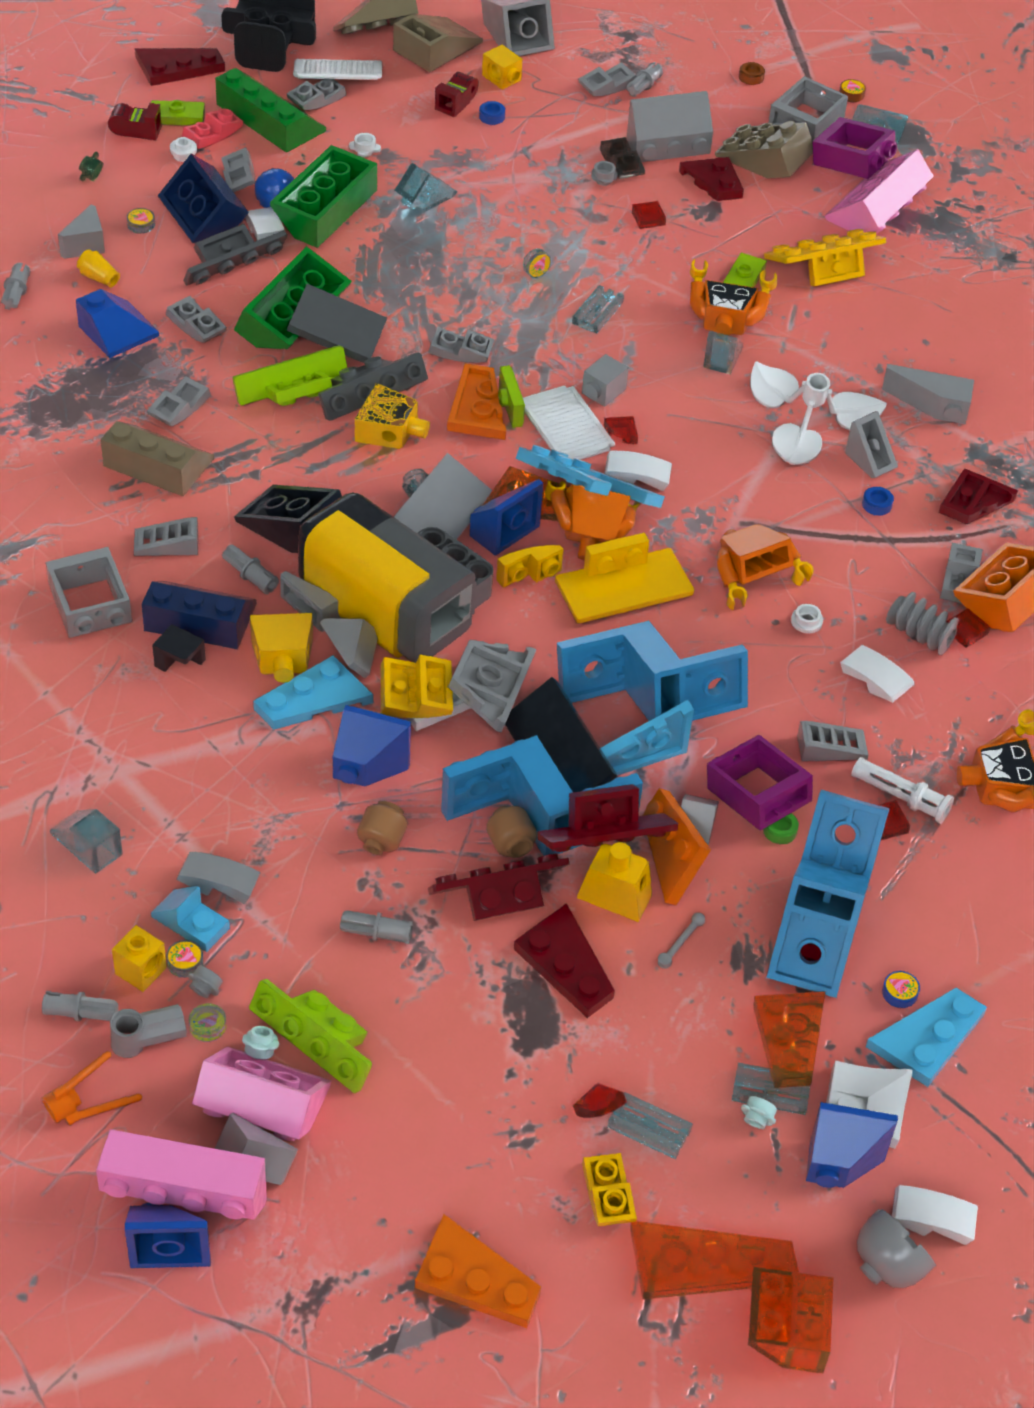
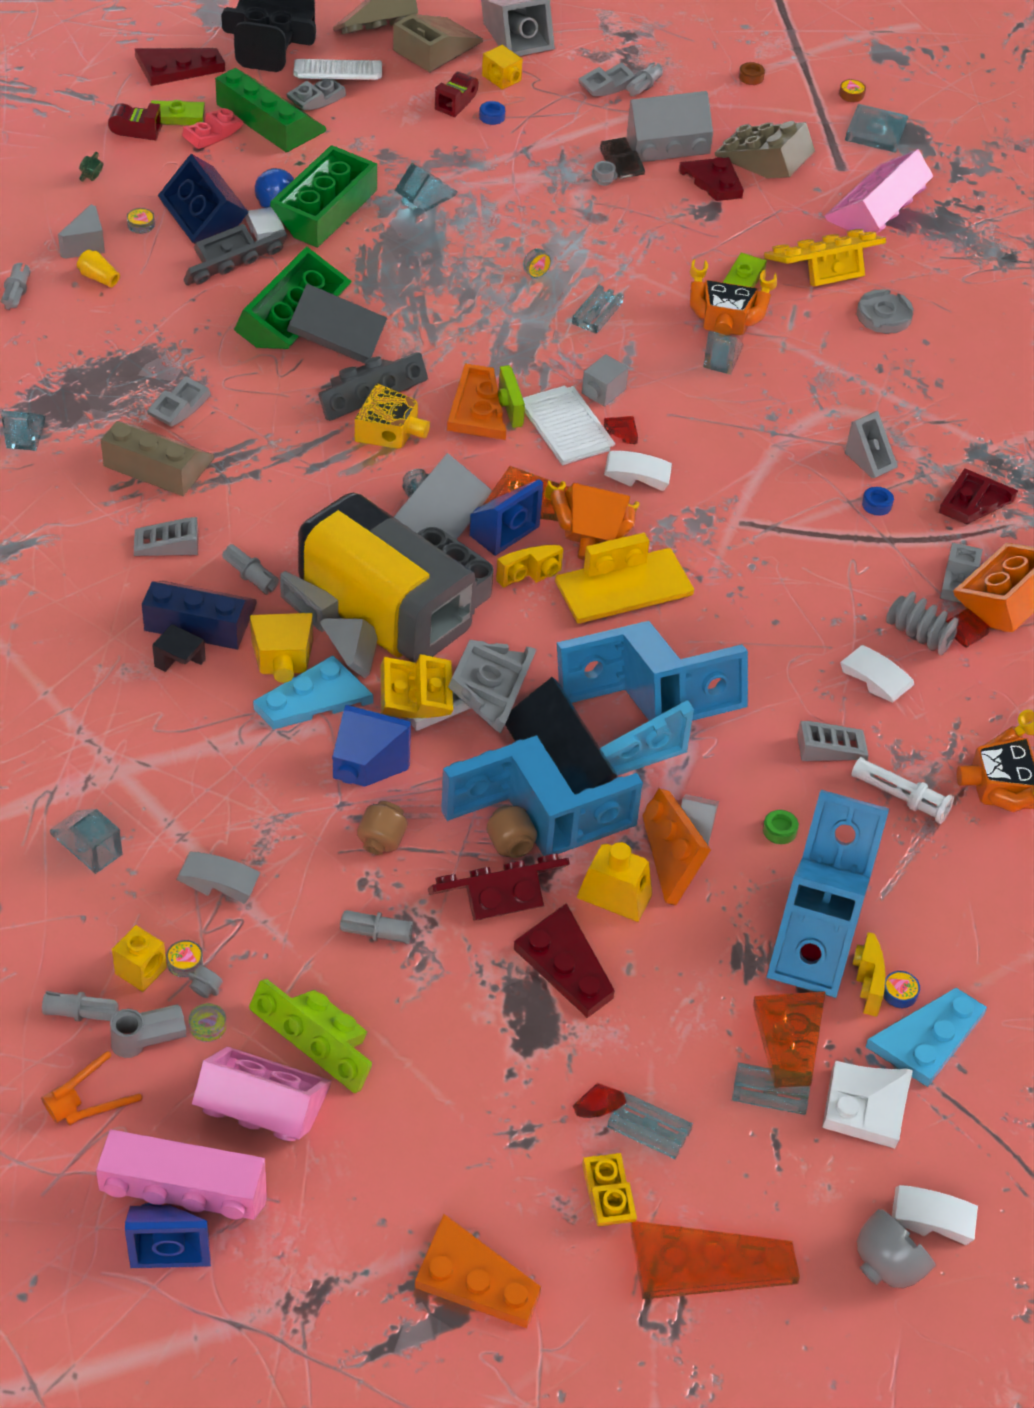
(22, 429): none -> clear light blue slope
(97, 566): light grey window -> none
(113, 322): blue slope -> none
(182, 148): white plate -> none
(191, 918): medium azure slope -> none
(195, 321): light grey slope -> none
(238, 170): light grey slope -> none
(249, 1139): light grey slope -> none
(260, 1042): light aqua plate -> none
(282, 510): black slope -> none
(291, 378): lime bracket -> none
(365, 145): white plate -> none
(451, 346): light grey slope -> none
(579, 473): medium azure wing -> none
(605, 816): dark red bracket -> none
(648, 214): clear red tile -> none
(665, 959): light grey hinge -> none
(755, 554): orange torso -> none
(759, 1112): light aqua plate -> none
(788, 795): magenta window -> none
(791, 1318): clear orange slope -> none
(796, 444): white plant -> none
(807, 618): white plate -> none
(810, 93): light grey window -> none
(832, 153): magenta window -> none
(847, 1144): slope -> none
(870, 972): none -> yellow slope
(885, 311): none -> light grey tile
(896, 821): clear red tile -> none
(933, 393): light grey slope -> none

